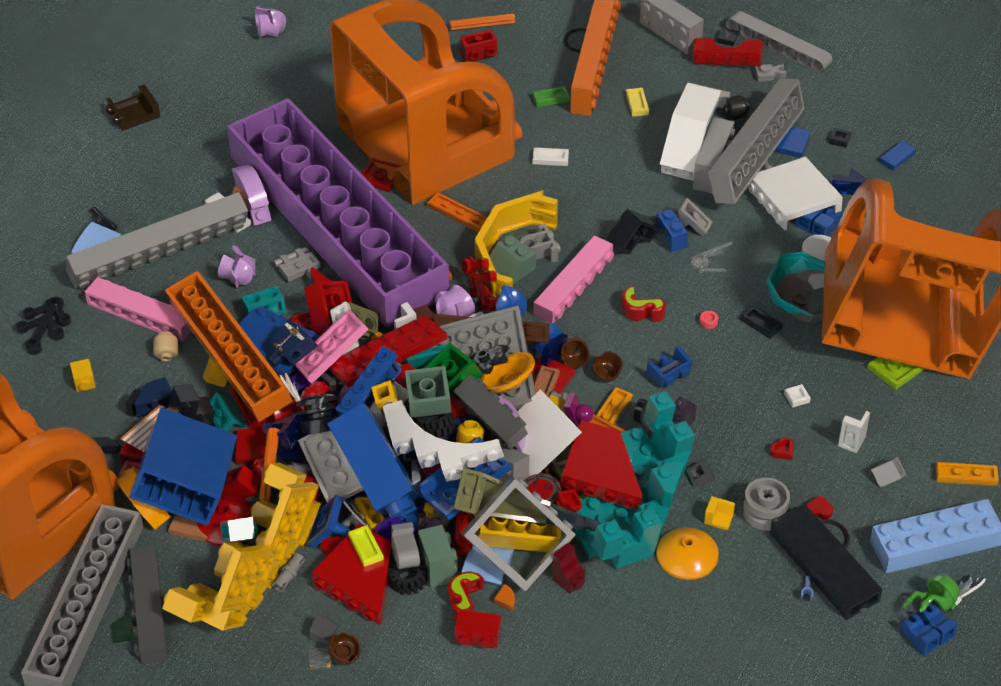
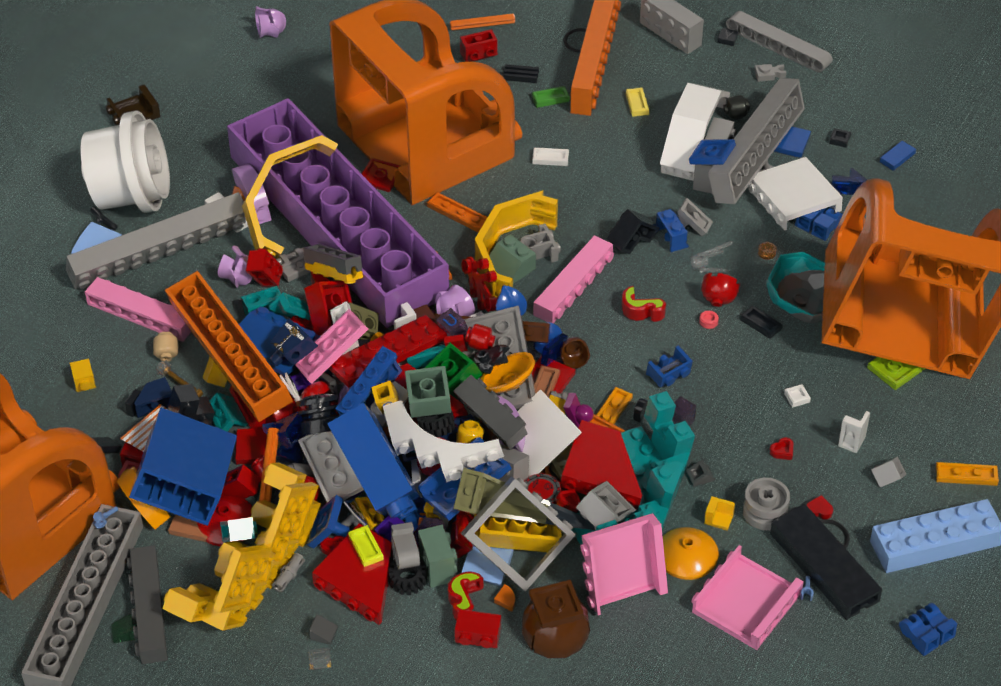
(52, 306): black plant -> none
(100, 518): none -> medium blue hand
(126, 164): none -> white piece
(164, 368): none -> piece
(259, 241): none -> yellow panel
(264, 268): none -> red brick
(290, 306): none -> teal panel
(333, 263): none -> dark grey piece
(344, 649): reddish brown hair -> none
(452, 323): none -> clear purple brick
(458, 341): none -> red tile
(480, 337): none -> red head
(521, 73): none -> black tile
(555, 621): none -> reddish brown plate
(567, 569): dark red arch -> none
(605, 505): none -> light grey slope
(607, 366): reddish brown hair -> none
(624, 561): none -> bright pink panel
(712, 152): none -> blue tile
(719, 289): none -> red cylinder
(745, 599): none -> bright pink panel
(746, 54): red arch -> none
(767, 250): none -> clear orange tile
(816, 246): white tile -> none
(944, 592): bright green hair -> none

